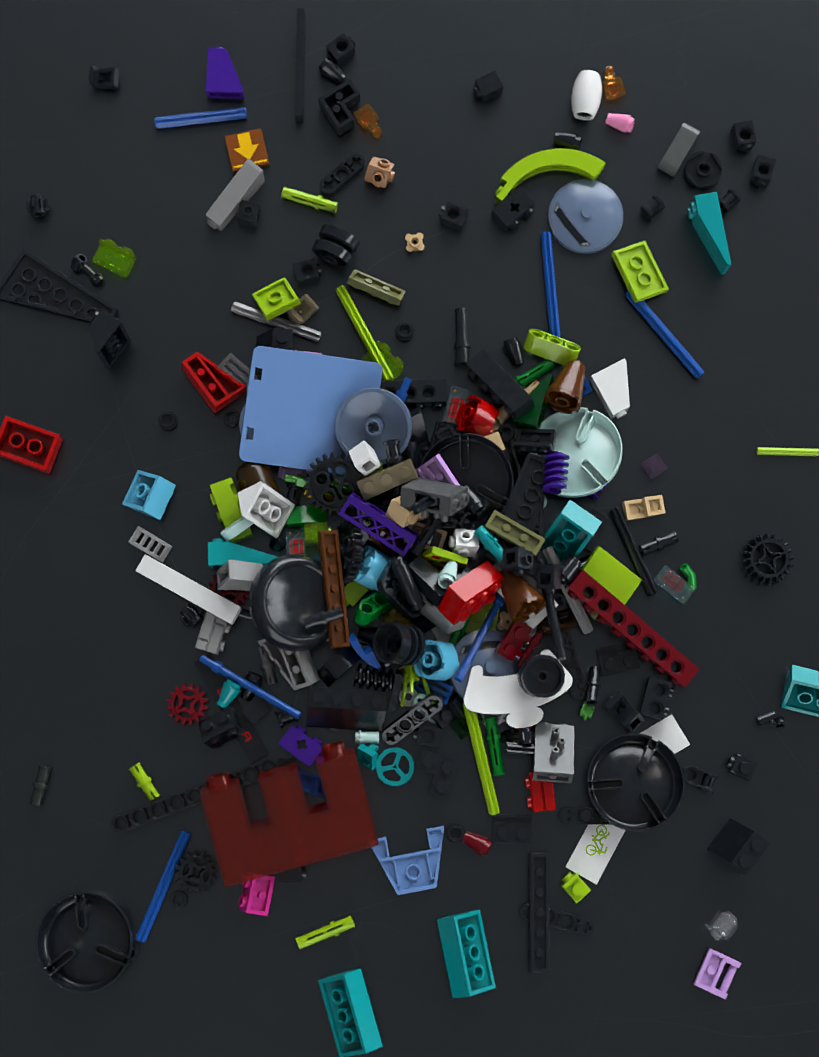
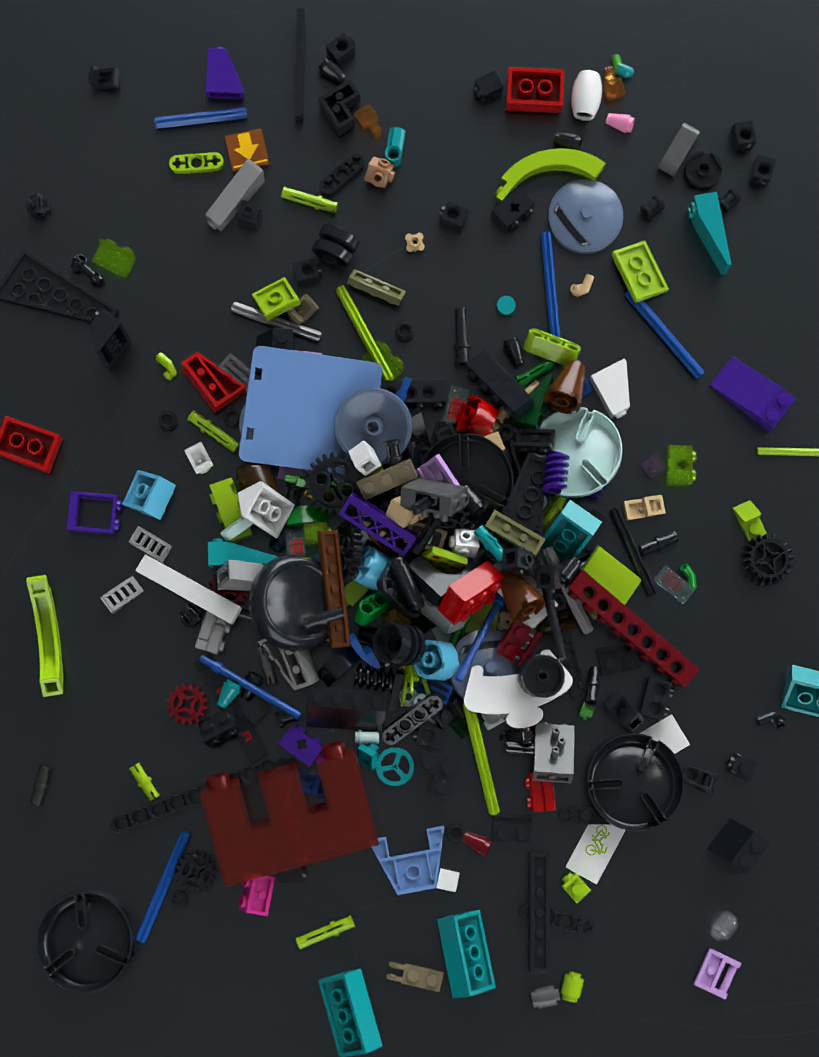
(48, 635): none -> lime arch
(74, 508): none -> dark purple window
(105, 598): none -> light grey slope
(168, 364): none -> lime arm
(190, 157): none -> lime beam
(199, 458): none -> white bracket
(212, 430): none -> lime pin
(395, 145): none -> teal piece
(417, 976): none -> dark tan hinge
(447, 880): none -> white tile
(448, 574): light aqua cone -> none
(491, 722): green pin -> none
(506, 305): none -> teal tile
(534, 90): none -> red brick
(545, 997): none -> dark grey brick
(554, 507): none -> lime pin
(572, 987): none -> lime brick
(584, 288): none -> tan arm
(621, 69): none -> arm
(679, 454): none -> clear neon green brick
(749, 520): none -> lime slope
(752, 393): none -> dark purple slope

